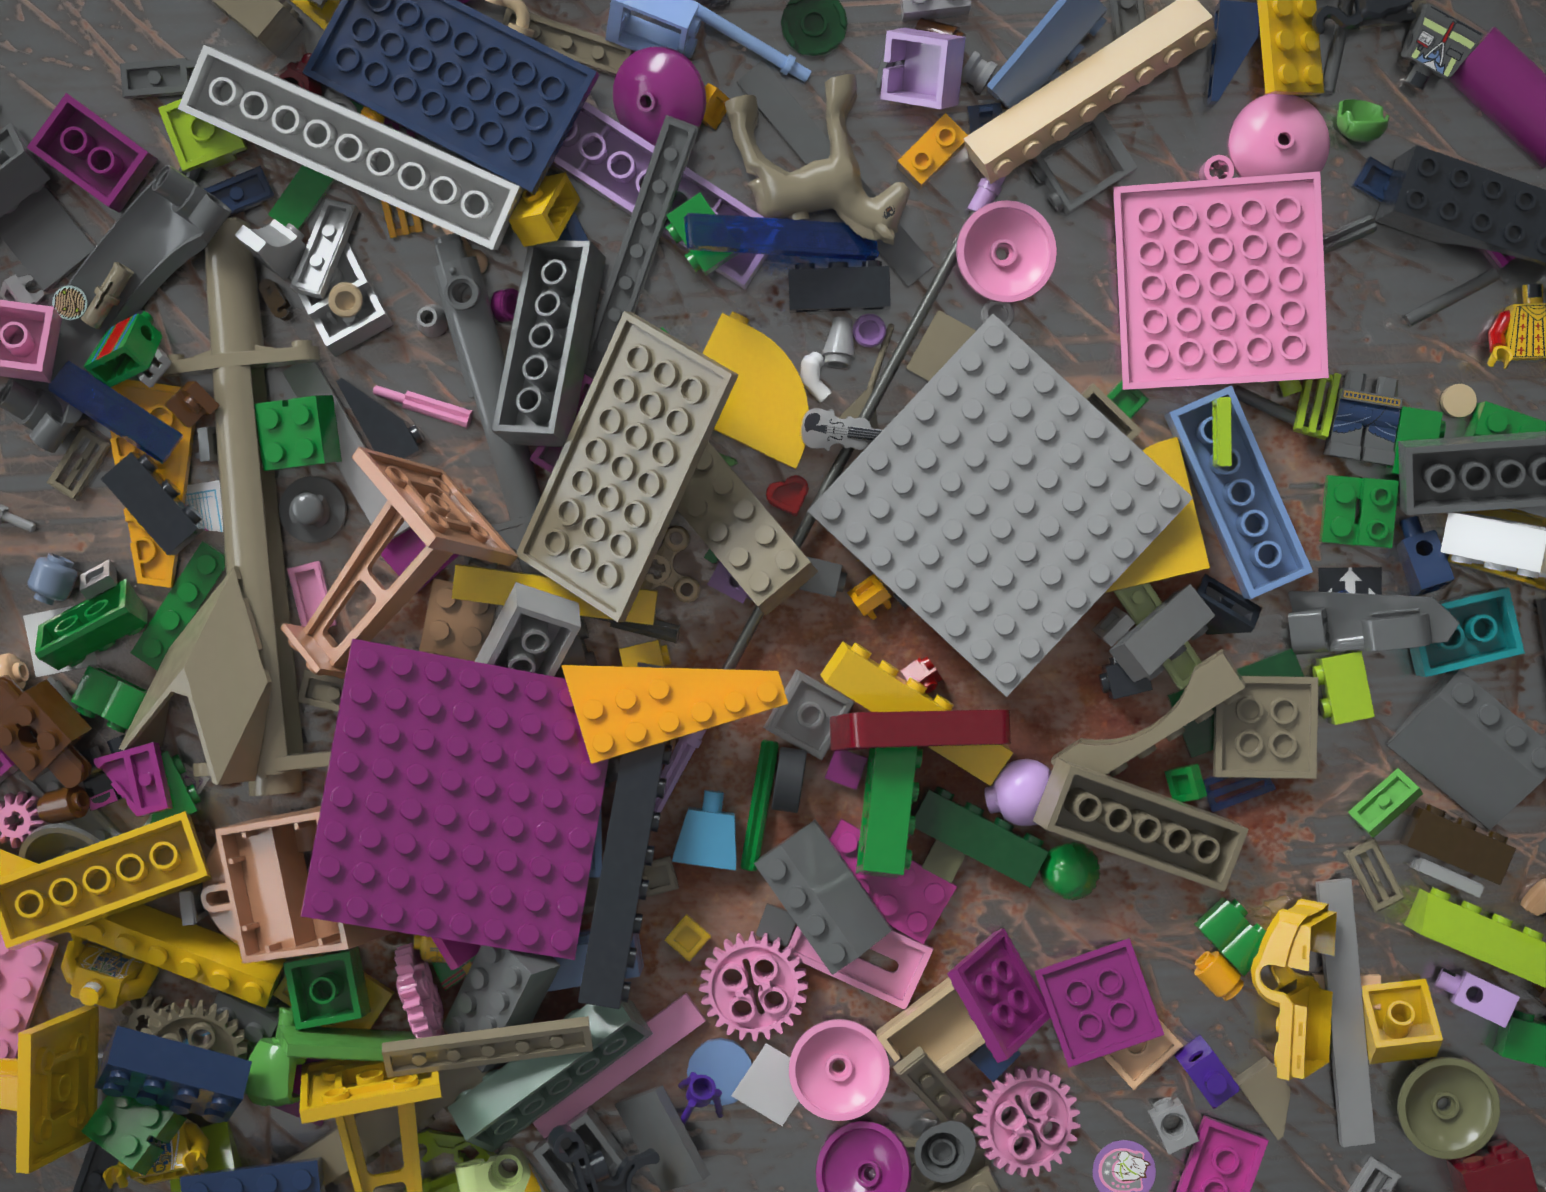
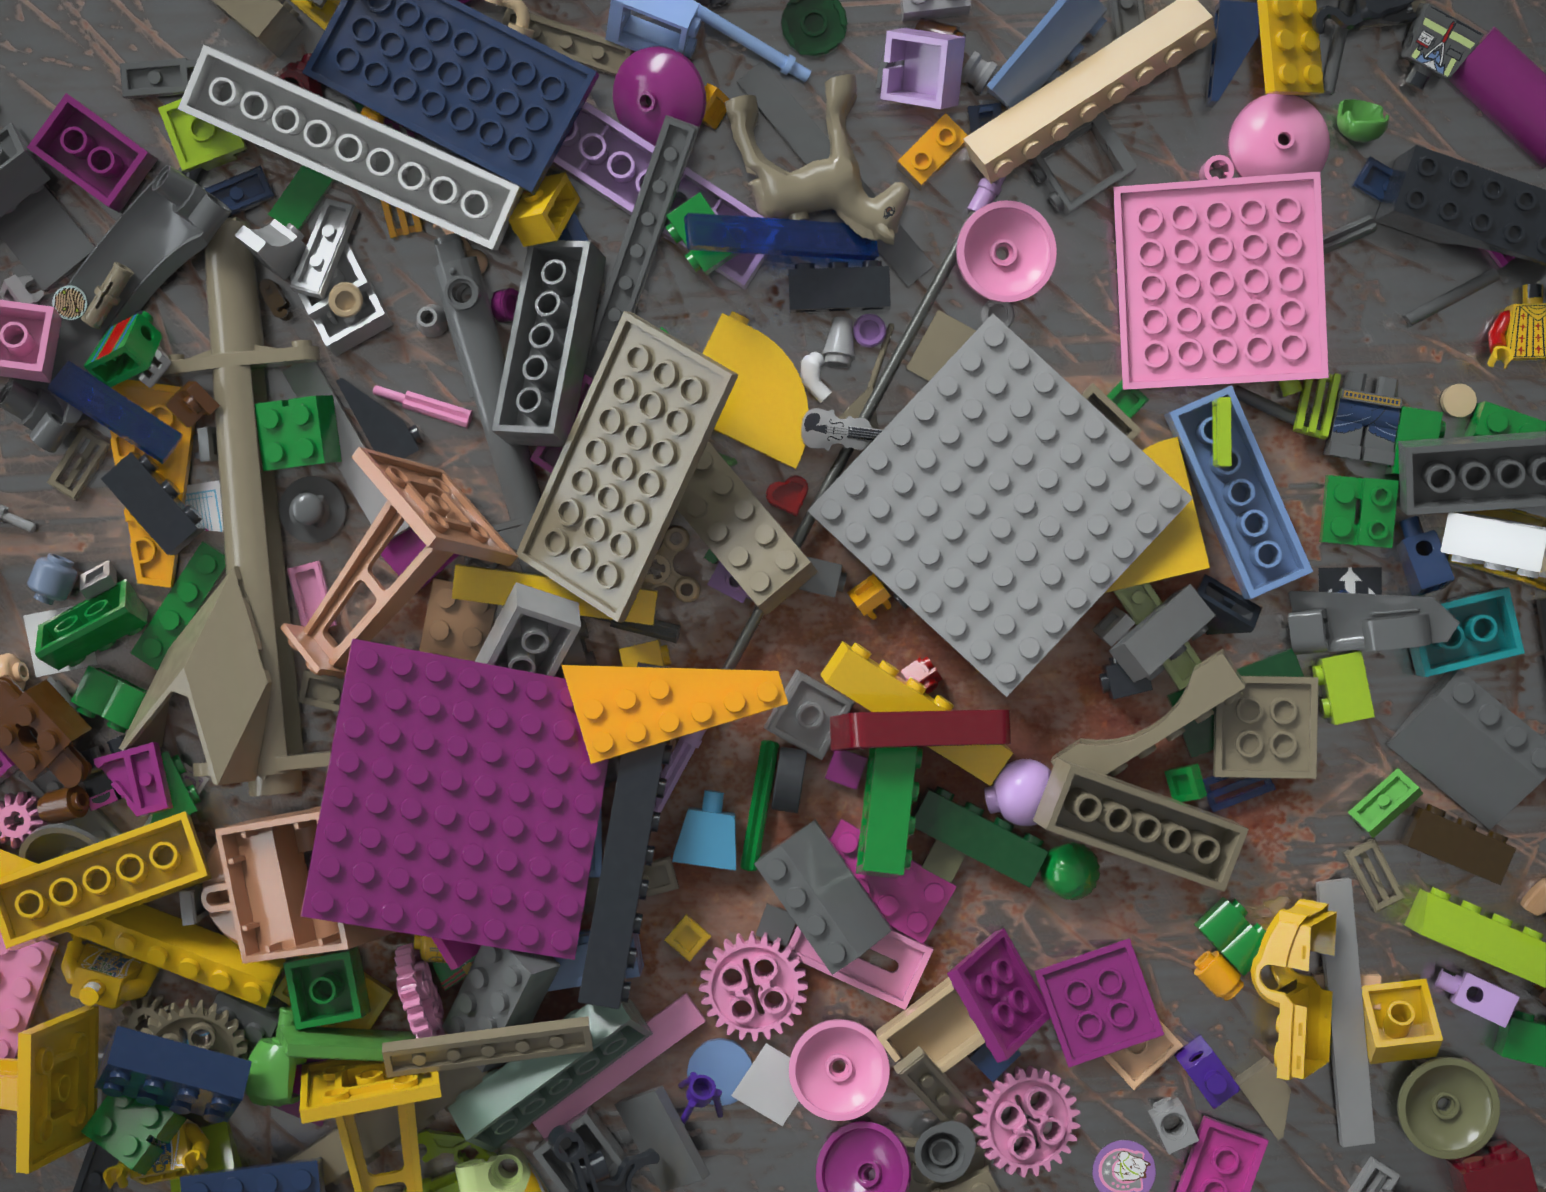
(1447, 876): light grey tile -> none

